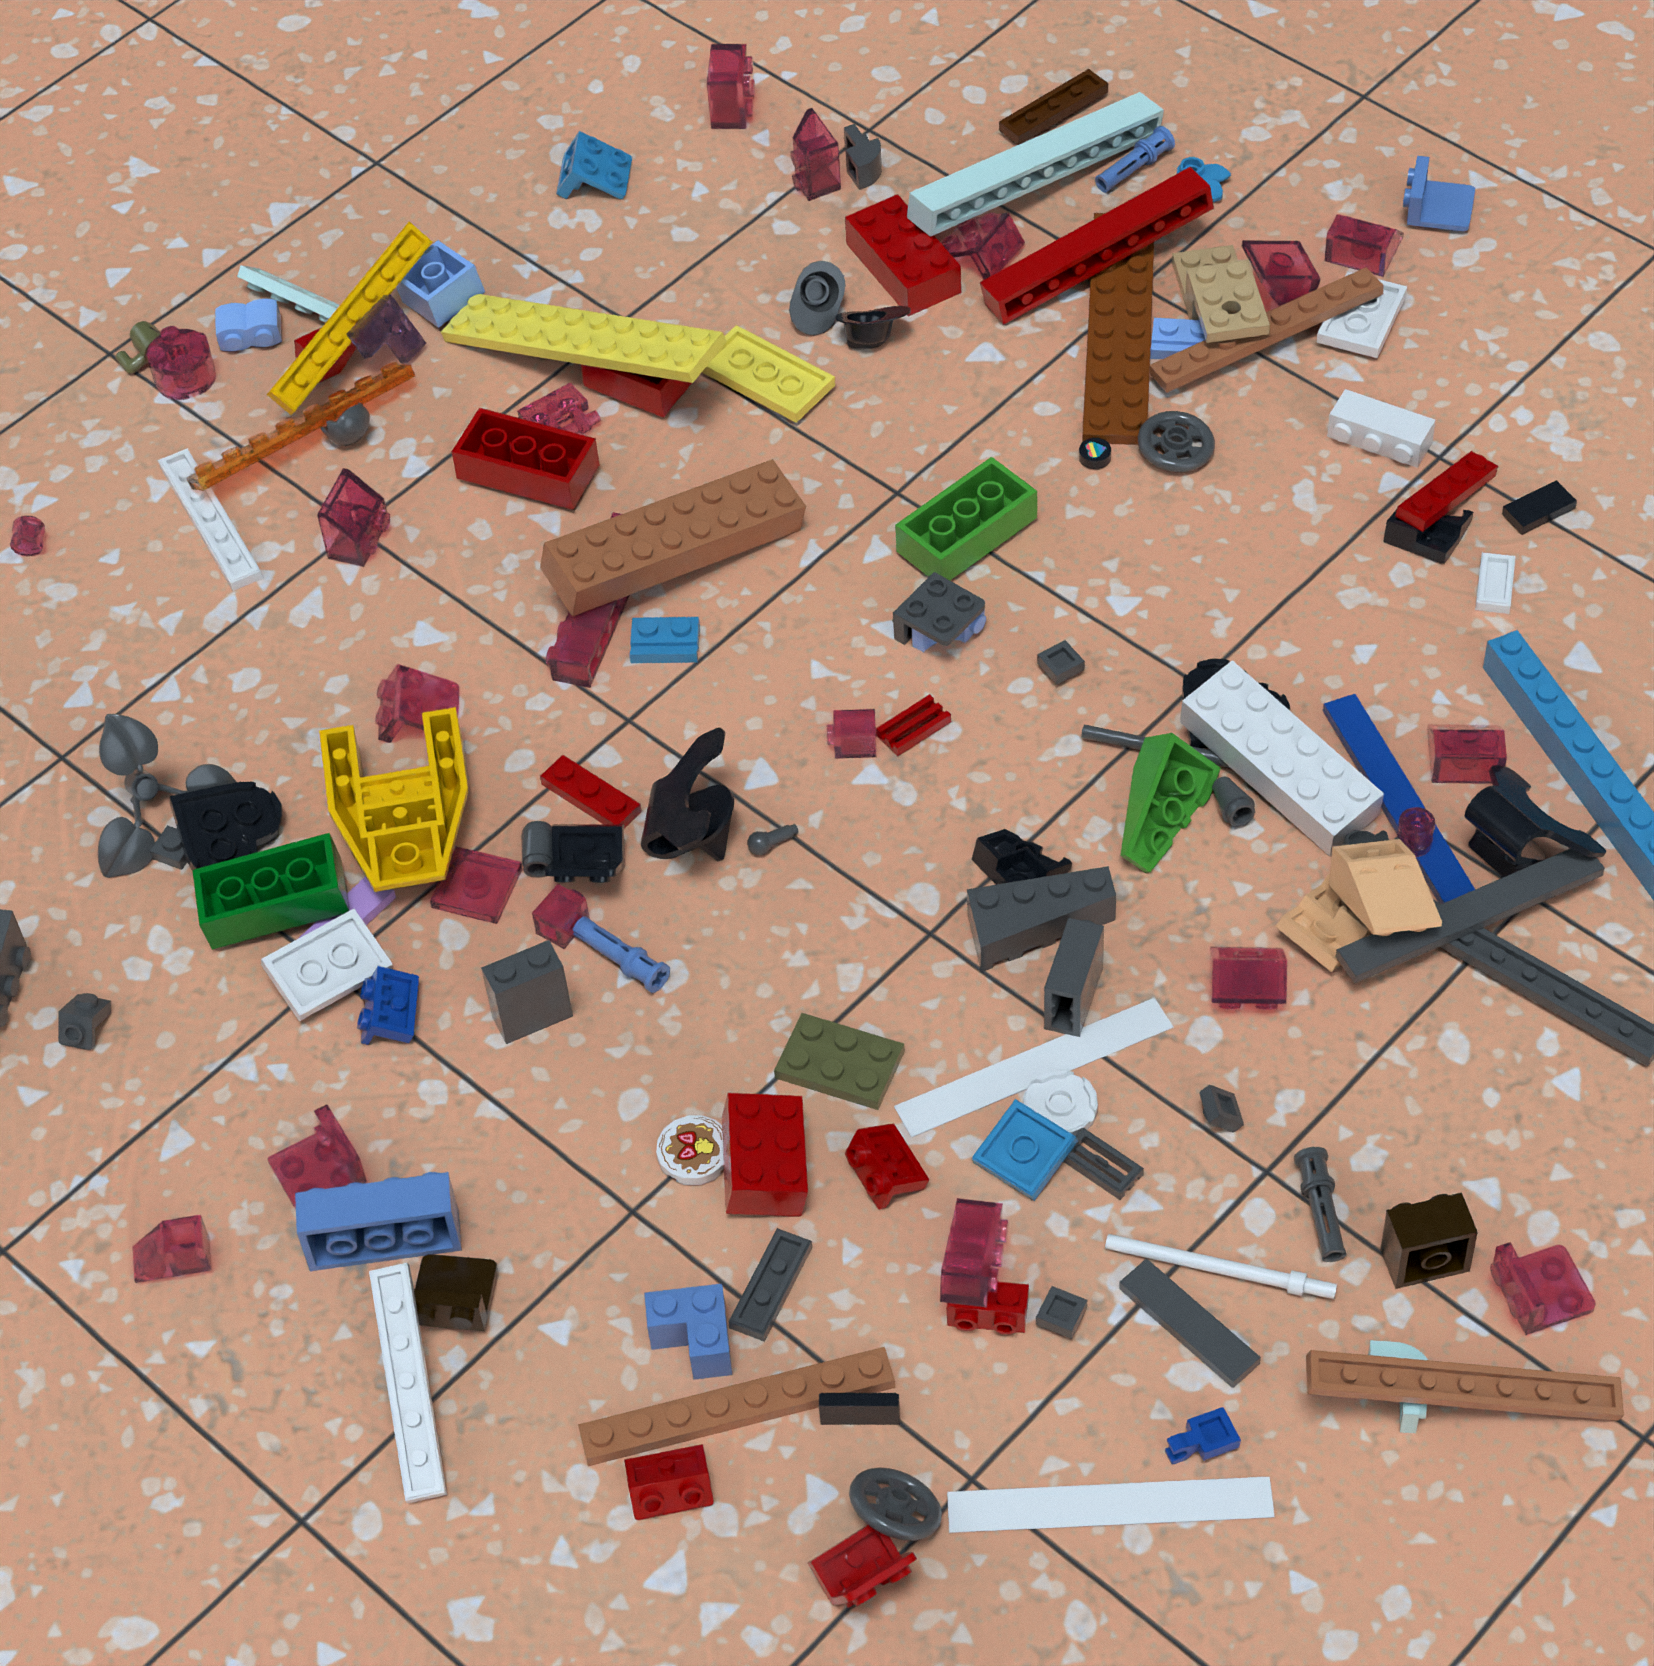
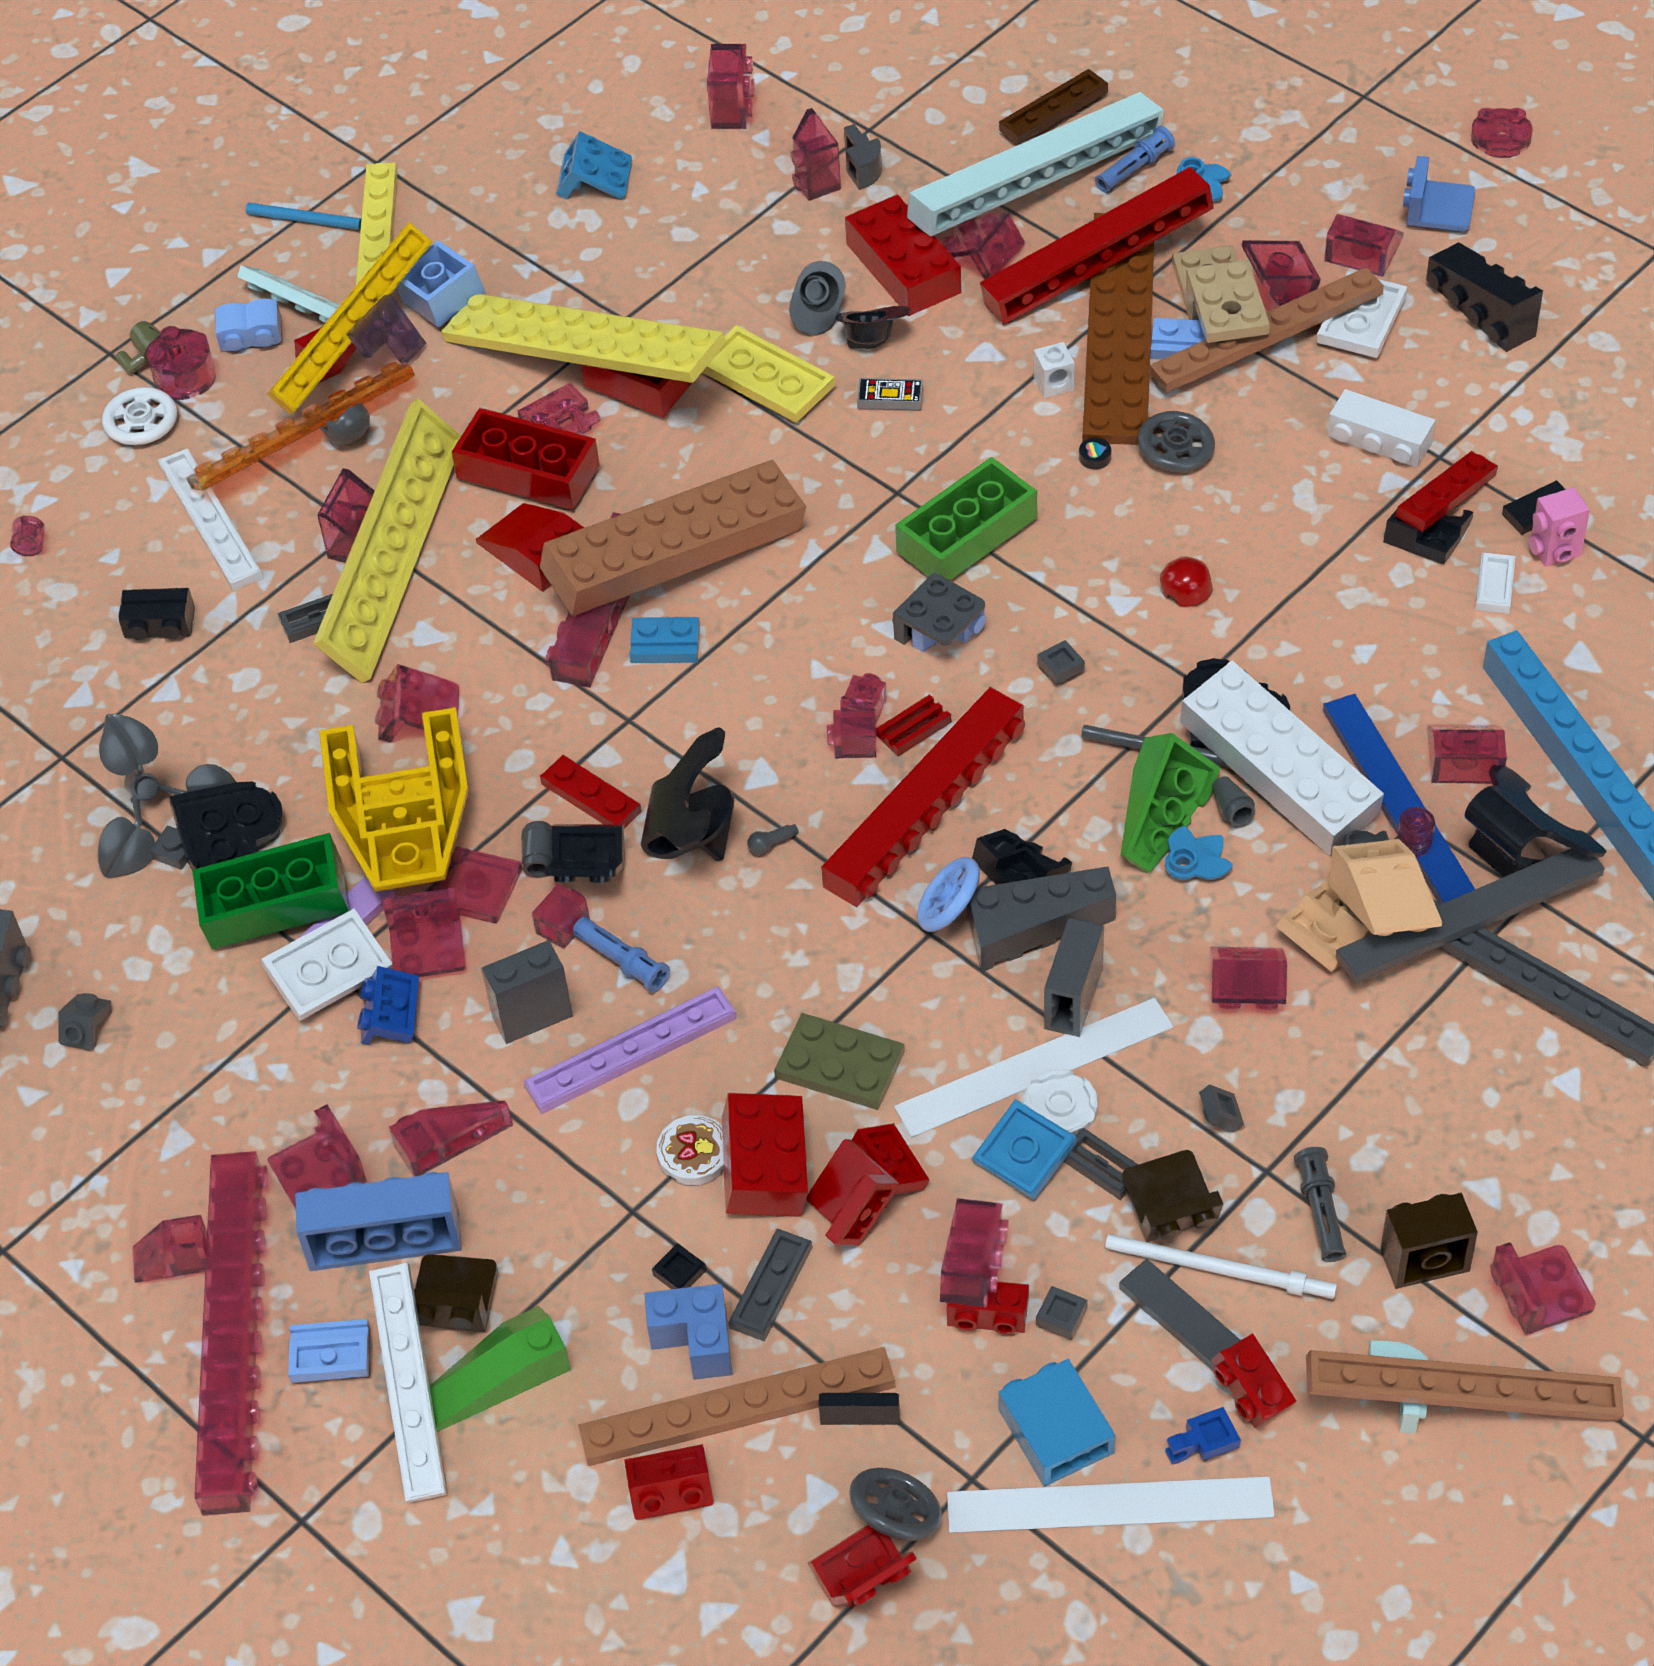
(139, 416): none -> white plate
(156, 613): none -> black brick
(231, 1335): none -> clear pink brick
(303, 216): none -> dark azure bar
(306, 626): none -> dark grey tile
(329, 1350): none -> light blue plate
(376, 214): none -> light yellow plate
(388, 542): none -> light yellow plate
(425, 932): none -> clear pink bracket
(445, 1132): none -> clear pink slope
(502, 1365): none -> bright green wedge
(520, 539): none -> red slope
(629, 1050): none -> lavender tile
(679, 1268): none -> black tile
(851, 1193): none -> red bracket
(865, 693): none -> clear pink brick
(890, 394): none -> tile
(923, 797): none -> red brick
(948, 894): none -> light blue plate
(1054, 369): none -> white brick
(1056, 1421): none -> dark azure brick
(1170, 1196): none -> dark brown bracket
(1186, 581): none -> red hair
(1199, 855): none -> dark azure plate
(1252, 1381): none -> red bracket
(1486, 295): none -> black wedge
(1491, 122): none -> clear pink plate
(1559, 527): none -> bright pink brick

